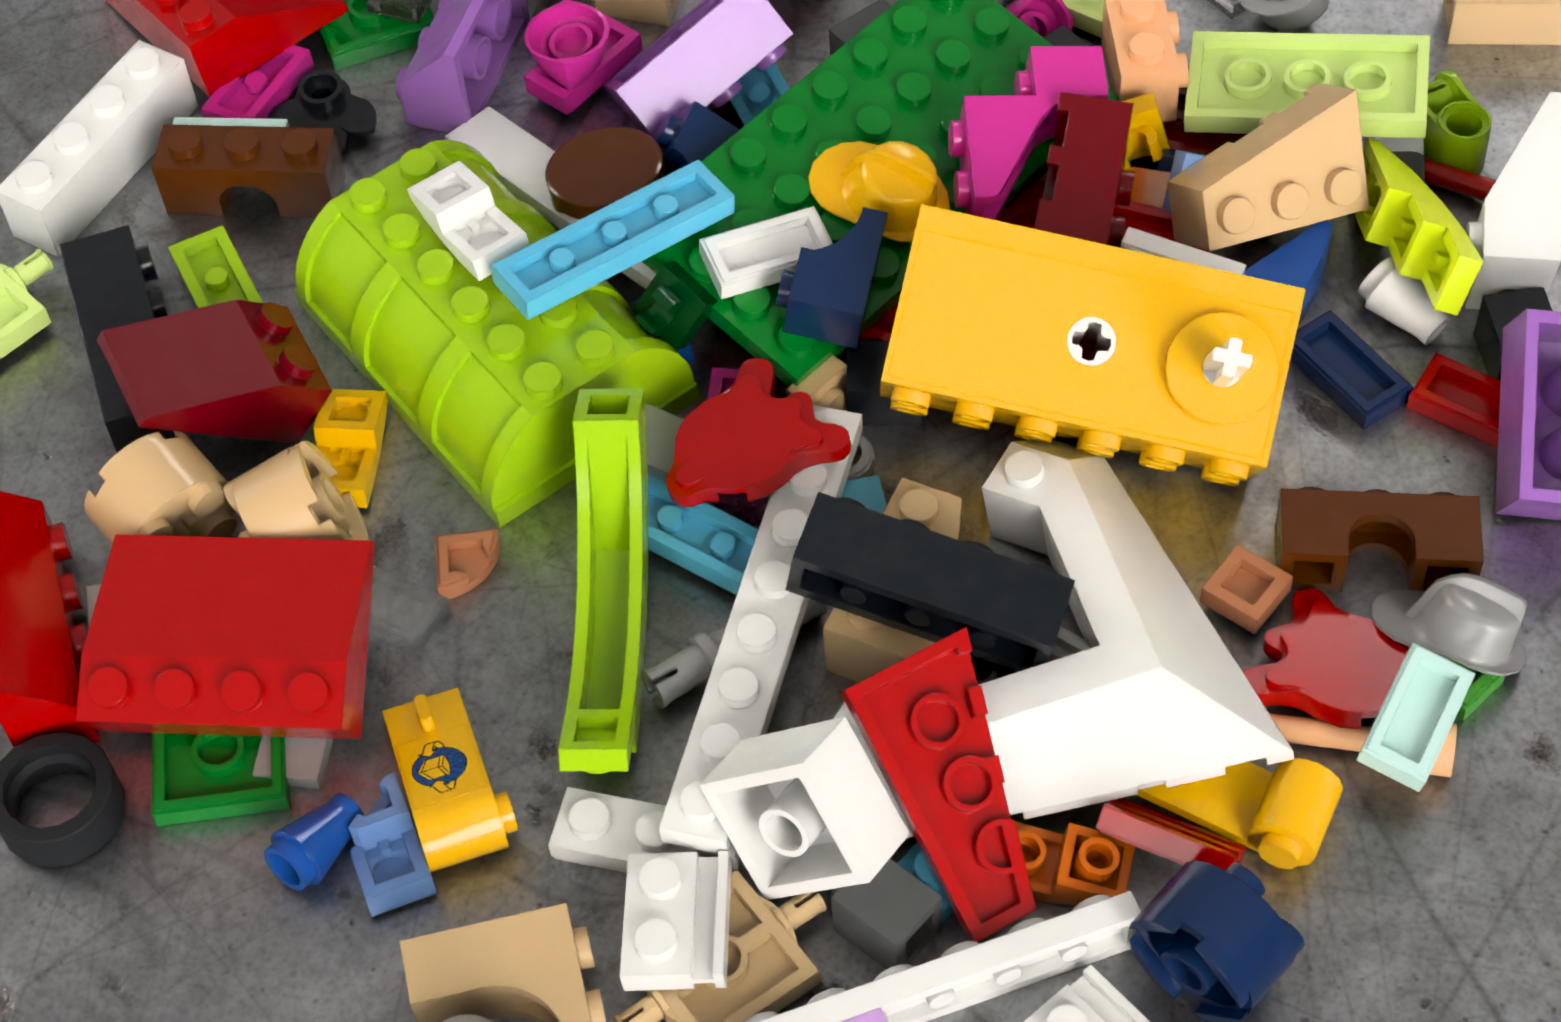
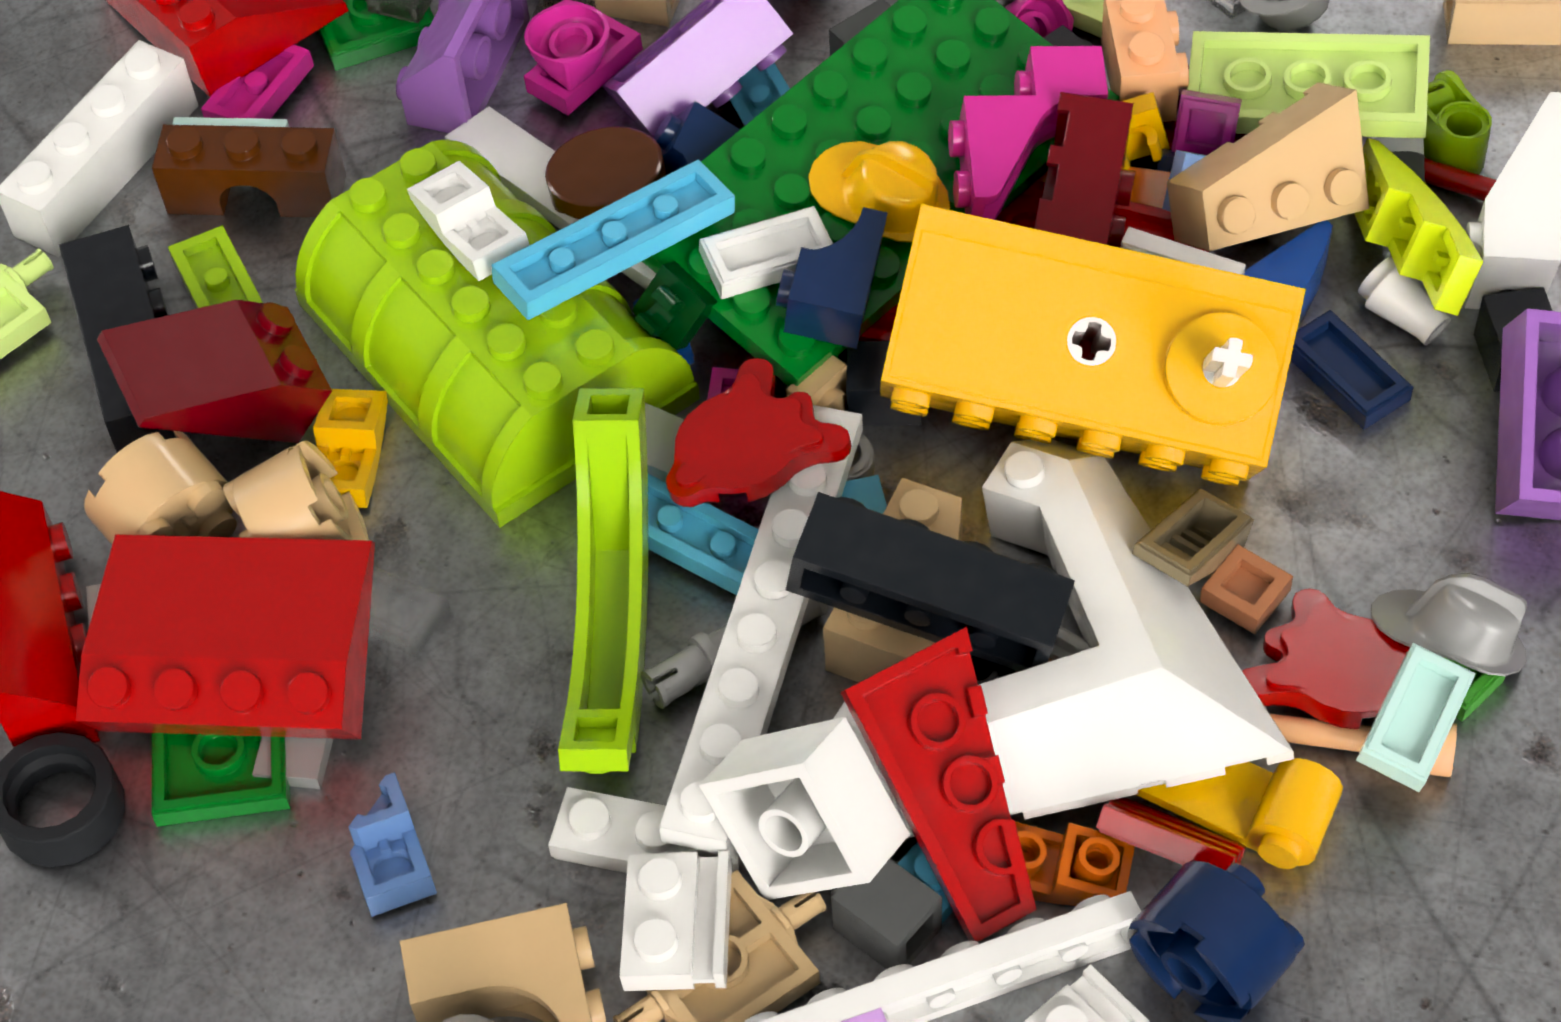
(310, 845): blue cone -> none
(327, 102): black plate -> none
(447, 781): yellow door -> none
(465, 560): nougat tile -> none
(1194, 538): none -> dark tan slope
(1205, 122): none -> magenta tile
(1424, 532): reddish brown arch -> none
(1458, 398): red tile -> none

